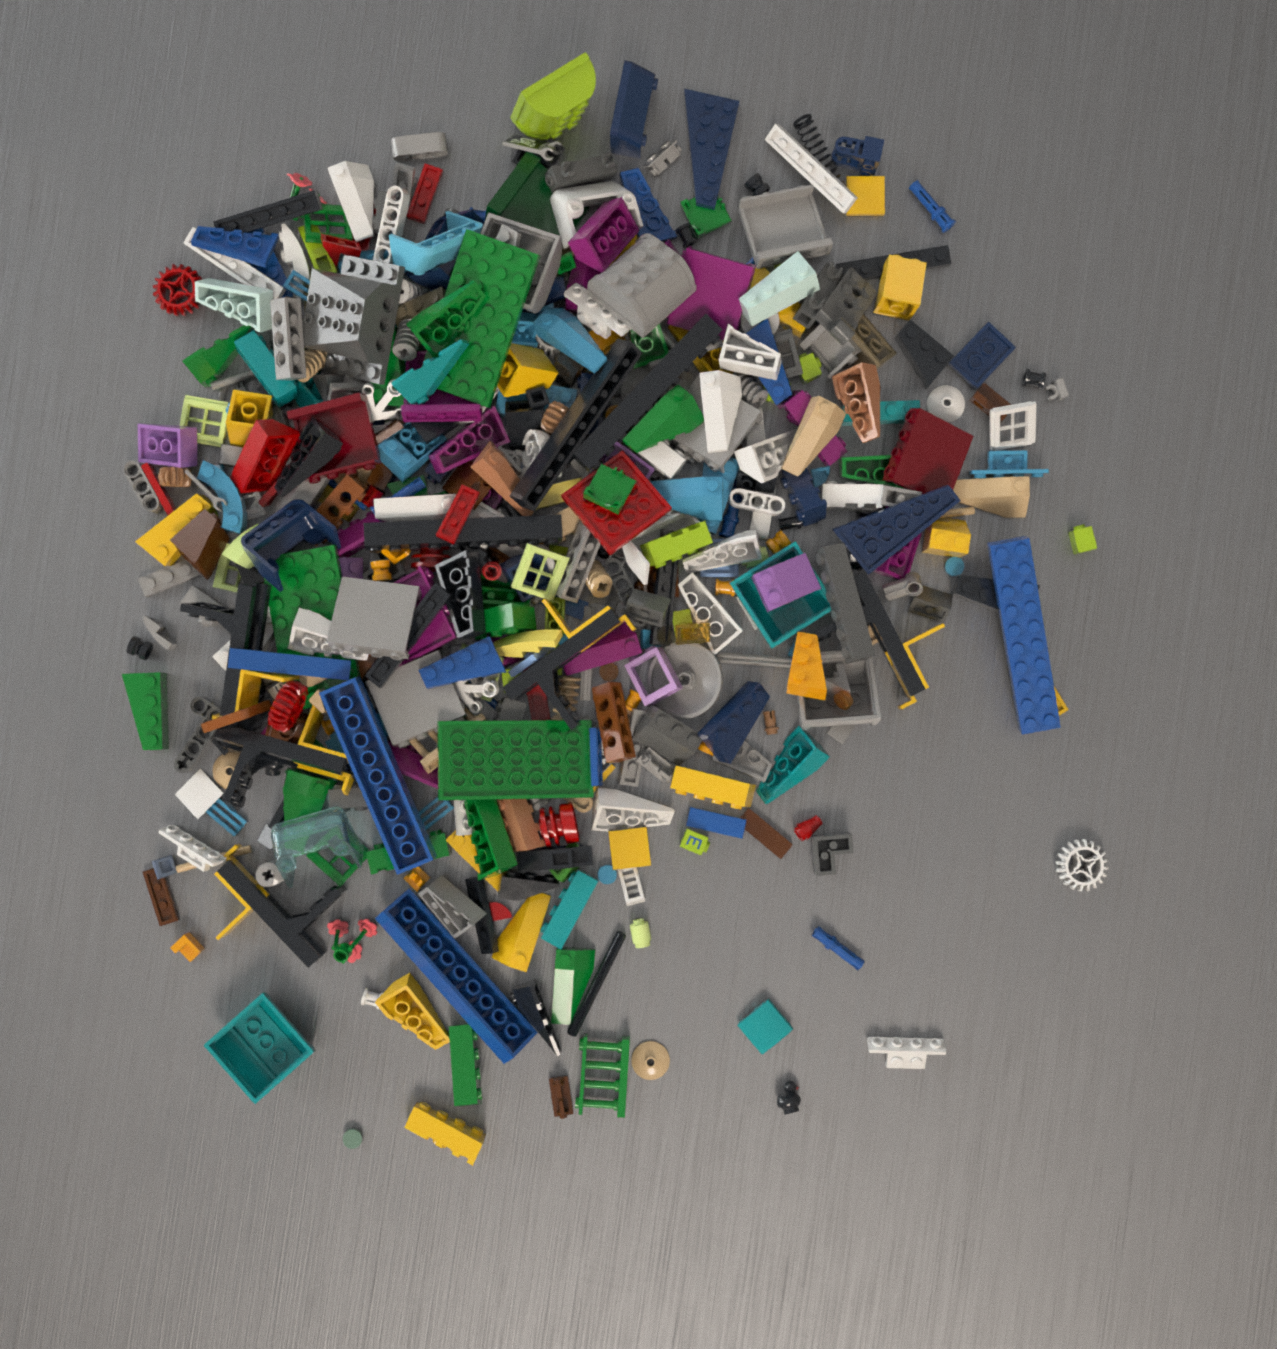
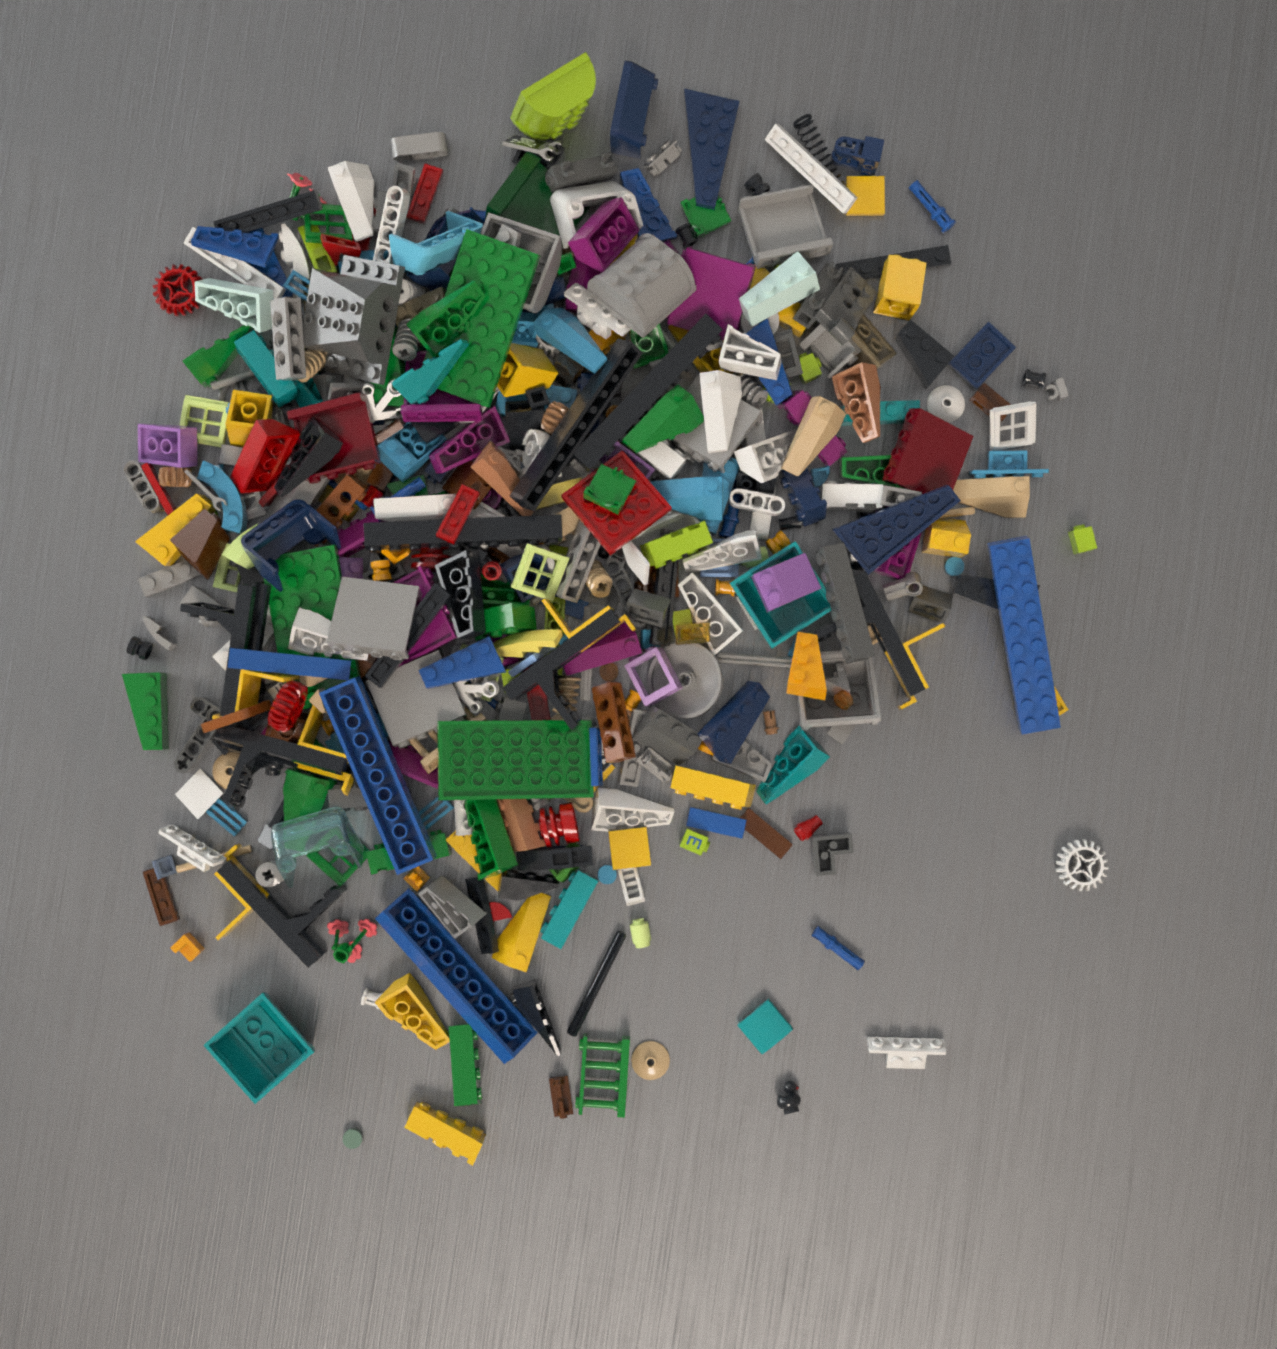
(571, 978): green wedge -> none

